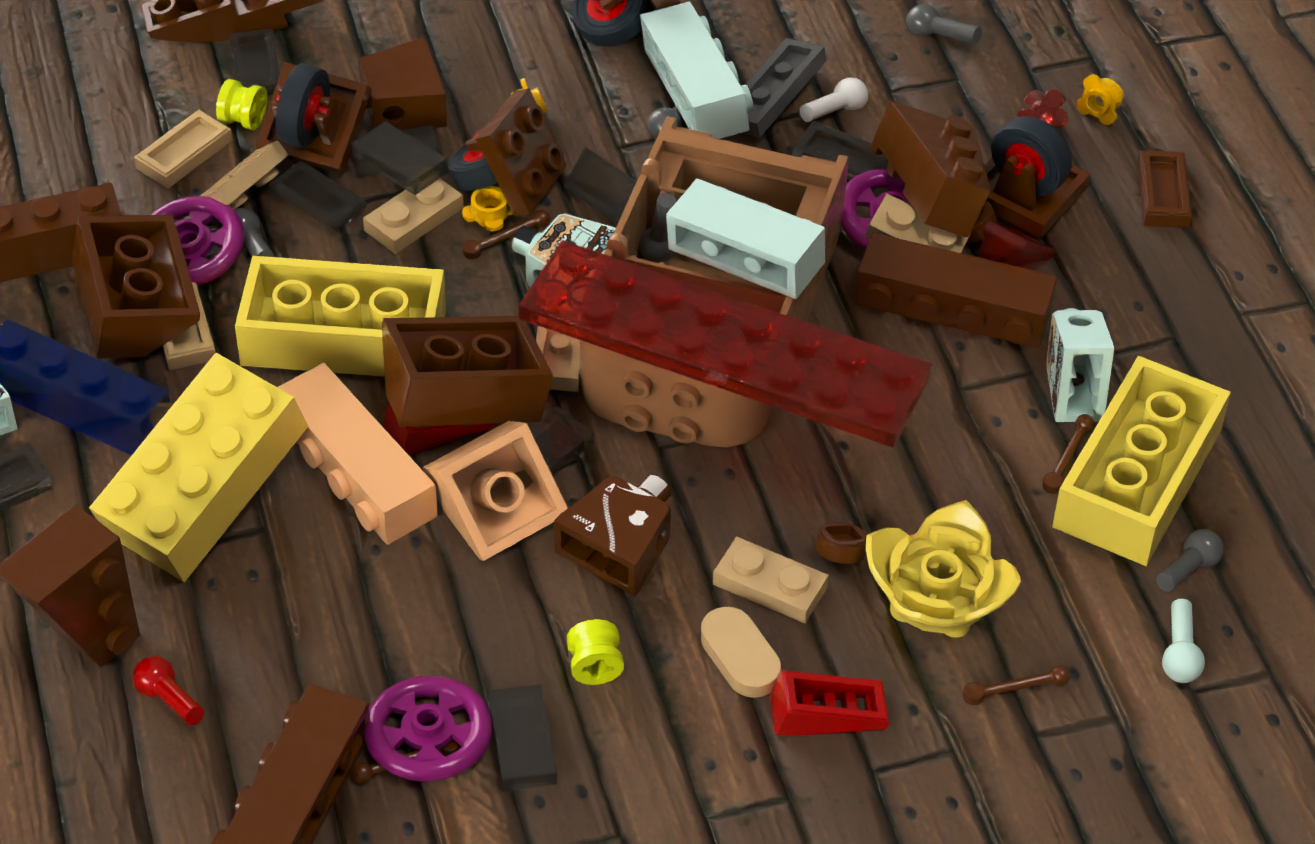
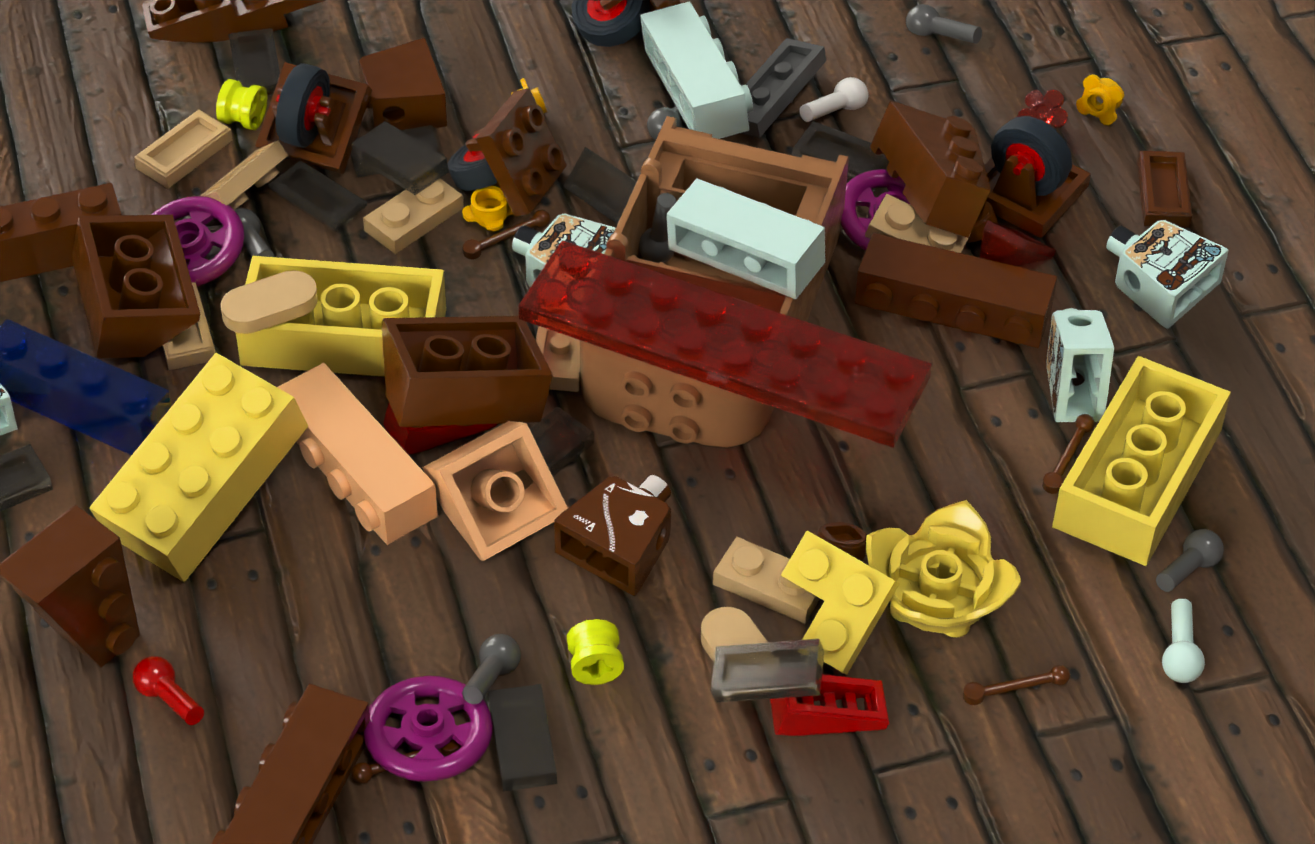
(269, 302): none -> tan tile
(498, 656): none -> dark grey bar
(767, 670): none -> clear smoke tile
(851, 595): none -> light yellow plate
(1166, 268): none -> light aqua torso

